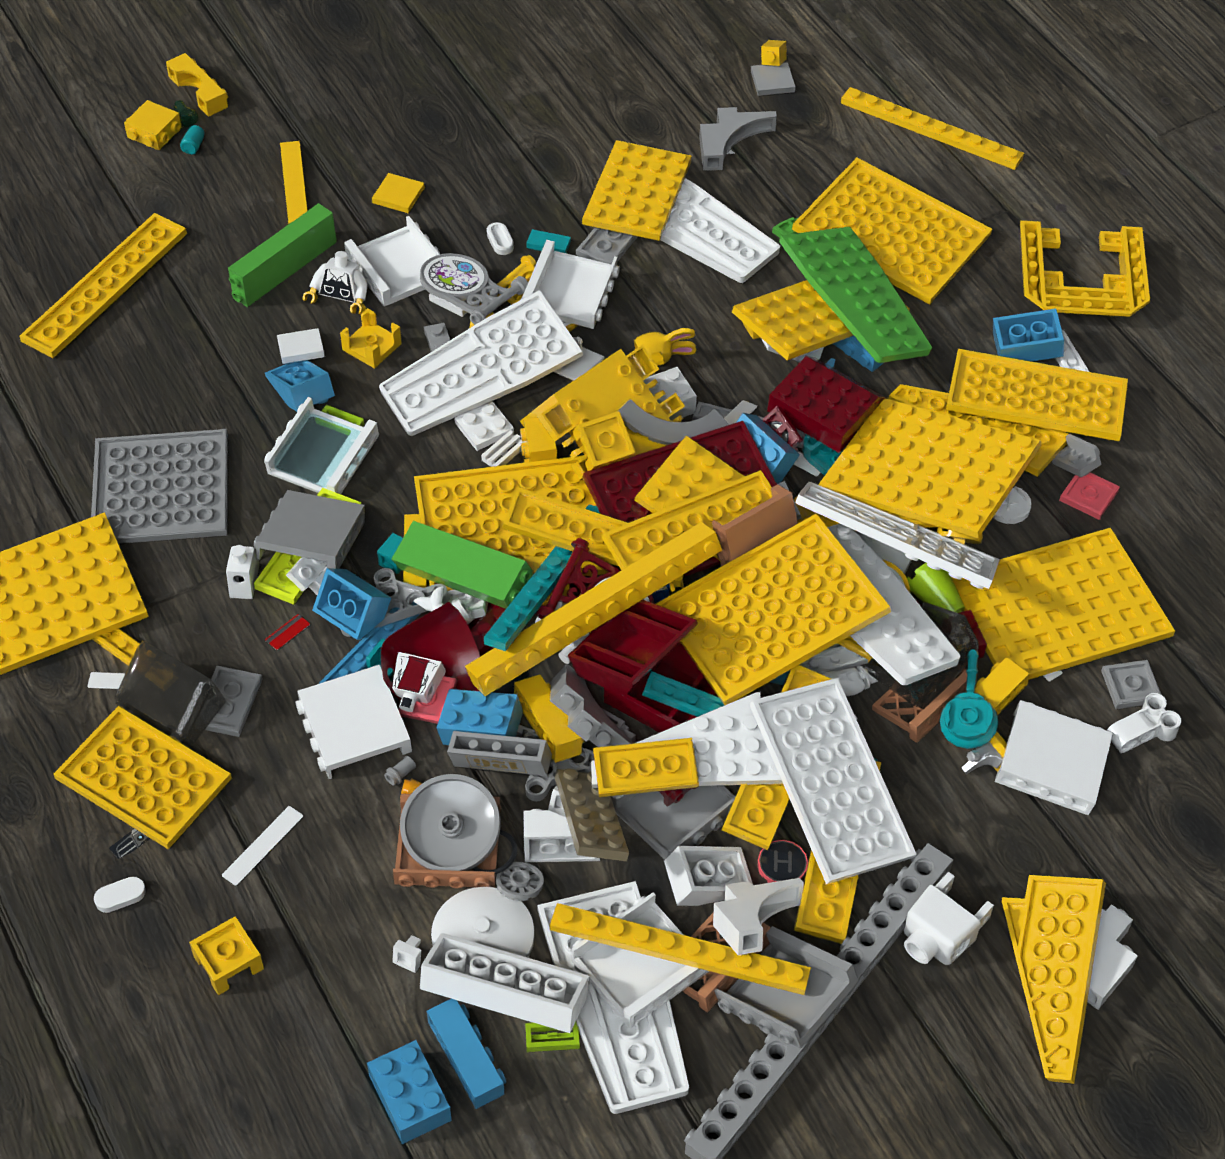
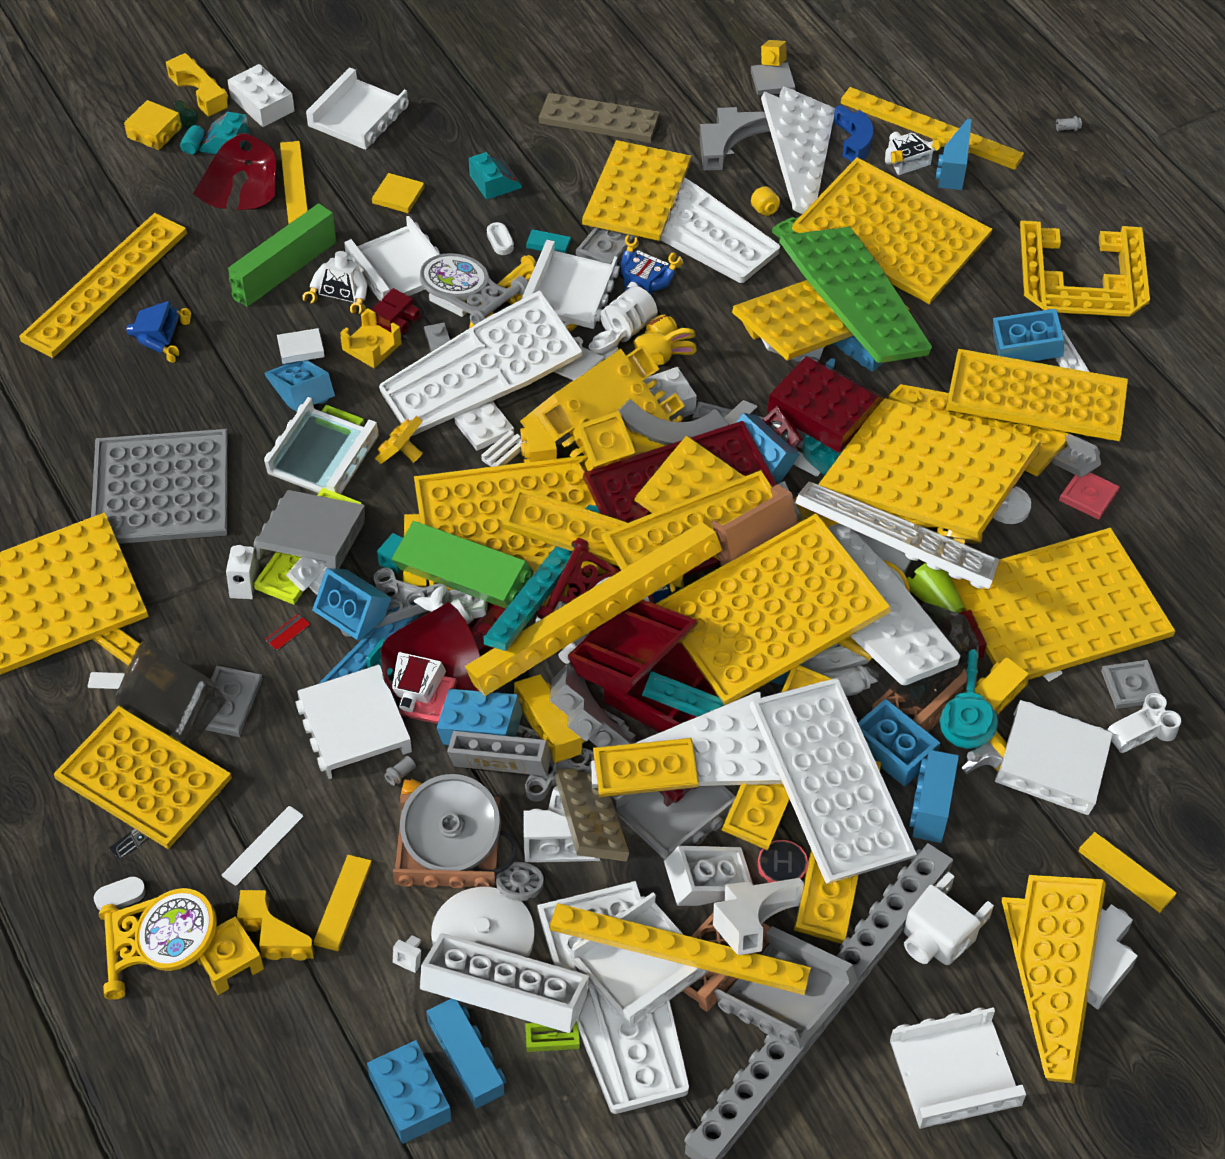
(156, 326): none -> blue torso
(167, 936): none -> piece
(222, 130): none -> teal slope
(229, 160): none -> dark red piece
(261, 95): none -> white brick
(276, 937): none -> yellow arch
(342, 903): none -> yellow tile
(355, 110): none -> white panel
(396, 309): none -> dark red hips
(400, 441): none -> yellow plate
(492, 175): none -> teal slope
(599, 117): none -> dark tan plate
(623, 320): none -> white cylinder
(646, 271): none -> torso
(661, 324): none -> yellow head
(765, 201): none -> yellow head
(801, 140): none -> white wing
(861, 130): none -> blue arch
(896, 741): none -> dark azure brick
(910, 151): none -> torso
(933, 796): none -> dark azure brick
(954, 159): none -> dark azure slope
(955, 1068): none -> white panel
(1068, 124): none -> light grey pin
(1127, 872): none -> yellow tile

